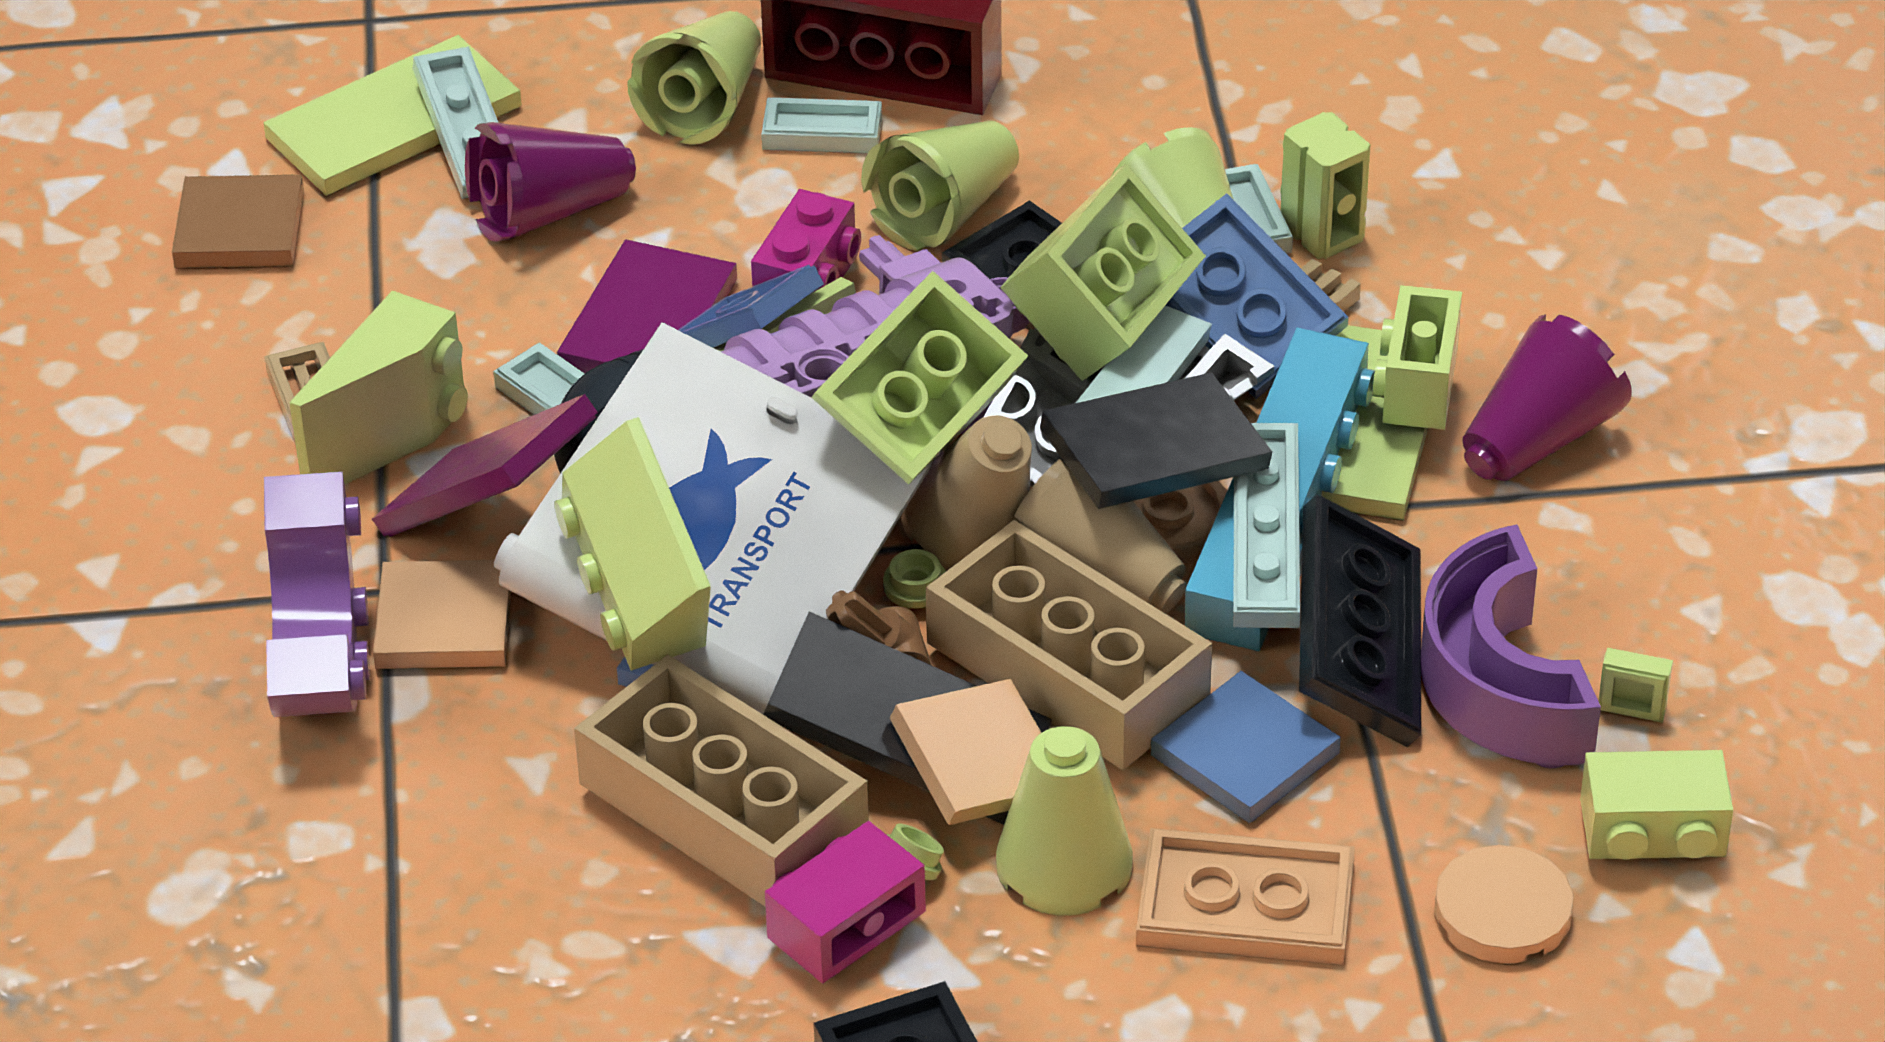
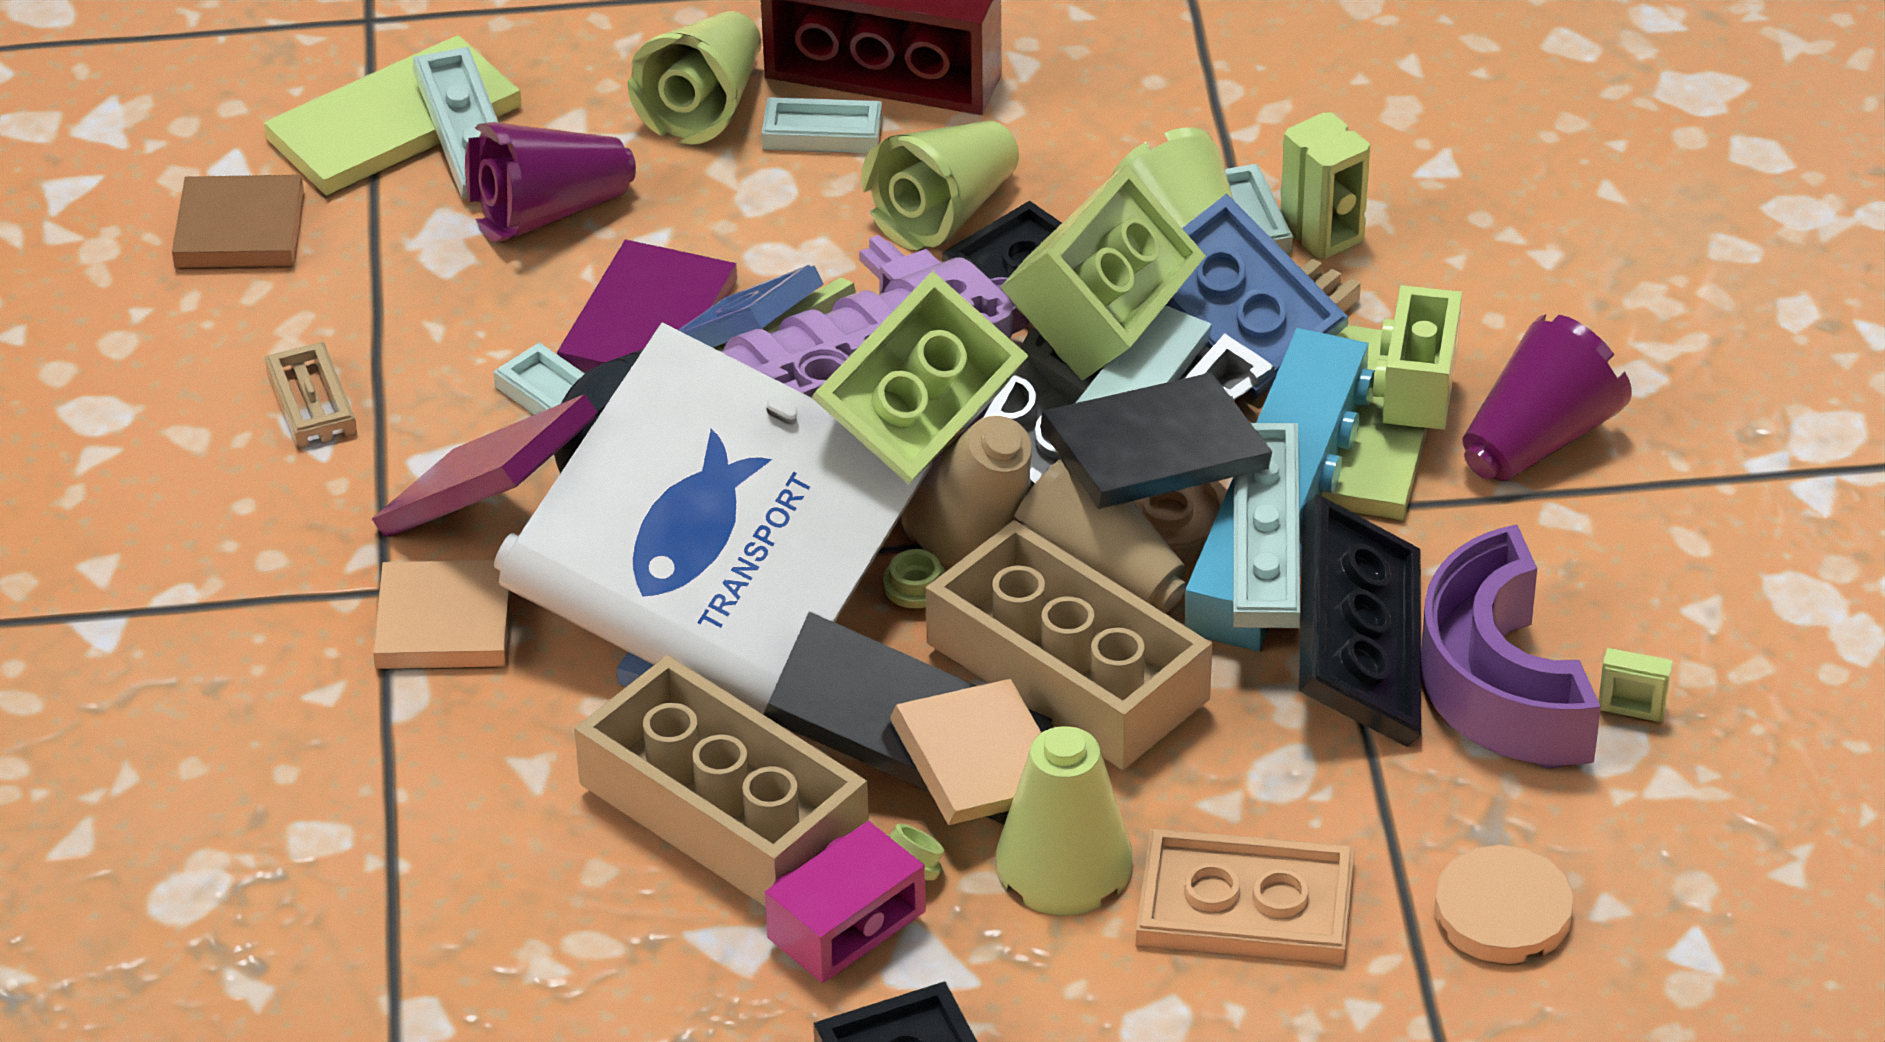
(315, 608): medium lavender brick -> none
(382, 391): yellowish green slope -> none
(635, 549): yellowish green slope -> none
(810, 232): dark pink brick -> none
(890, 625): medium nougat axle -> none
(1245, 746): medium blue tile -> none
(1656, 804): yellowish green brick -> none

